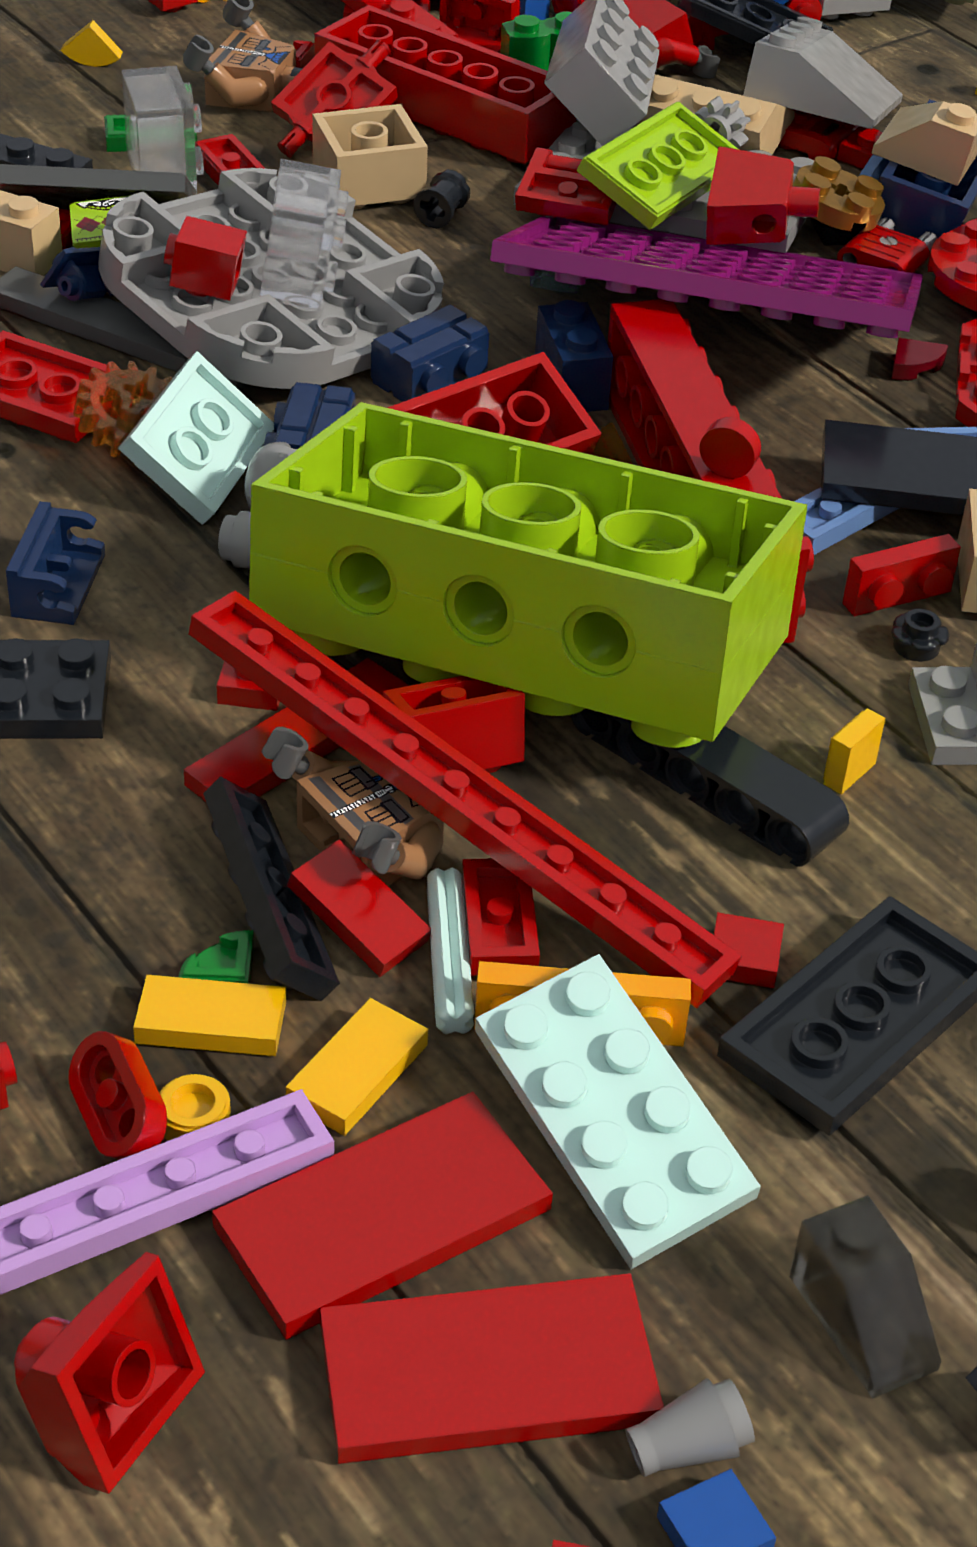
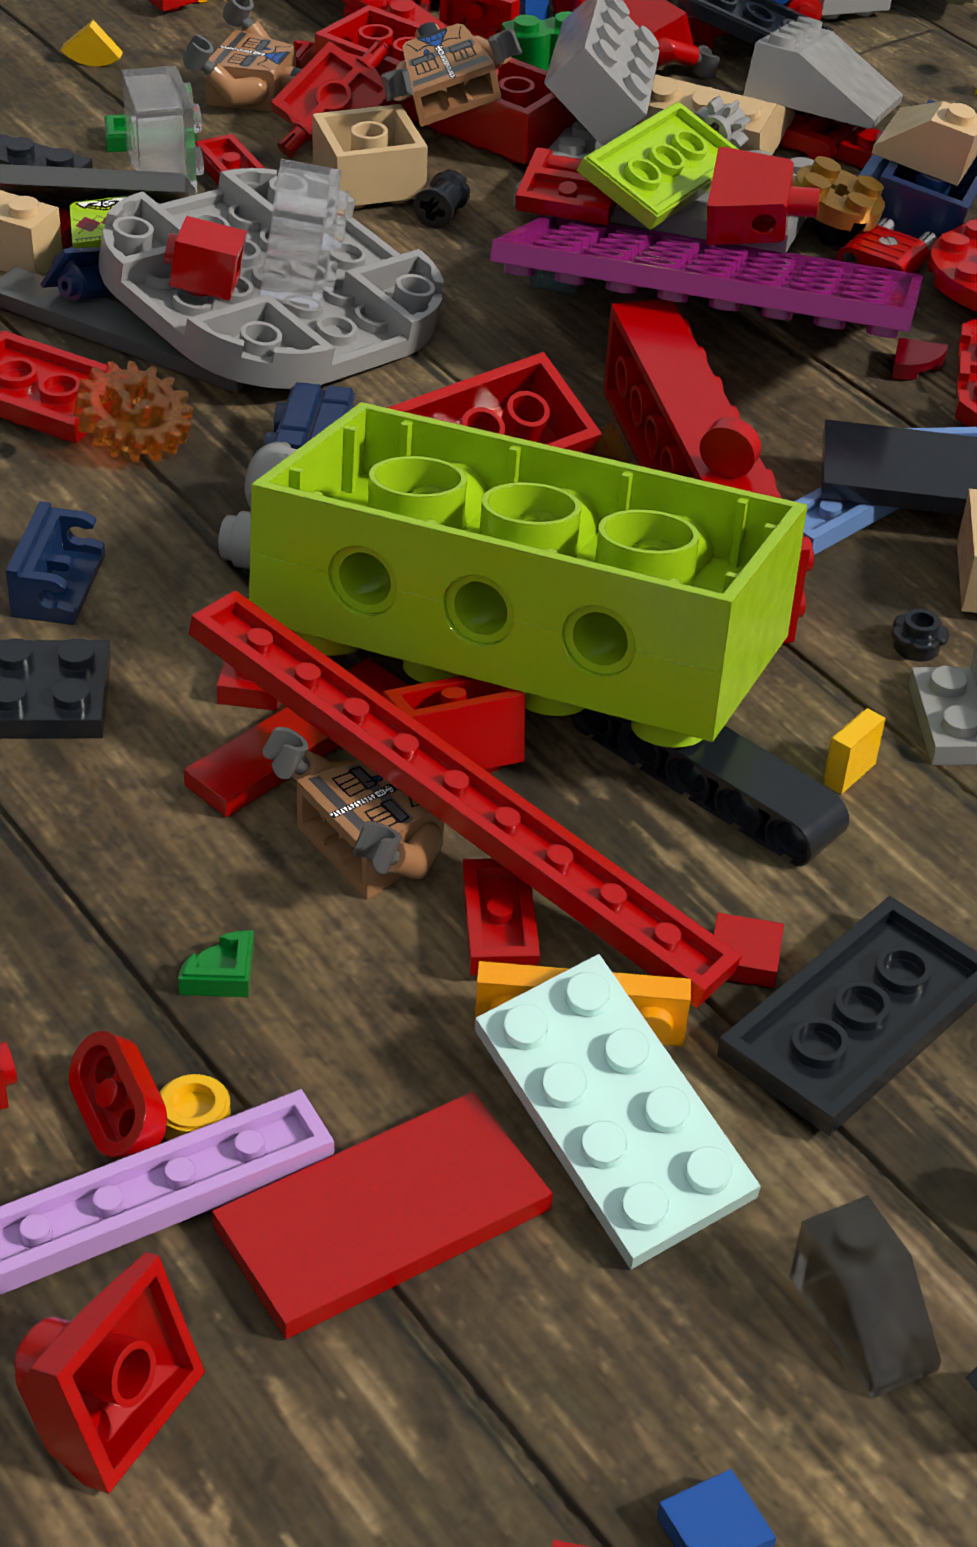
(197, 437): light aqua plate -> none
(210, 1015): yellow tile -> none
(262, 871): black plate -> none
(359, 908): red tile -> none
(359, 1064): yellow tile -> none
(429, 353): dark blue brick -> none
(449, 70): none -> medium nougat torso
(450, 951): light aqua axle -> none
(487, 1367): red tile -> none
(577, 351): dark blue brick -> none
(693, 1429): light grey cone -> none
(901, 574): red plate -> none

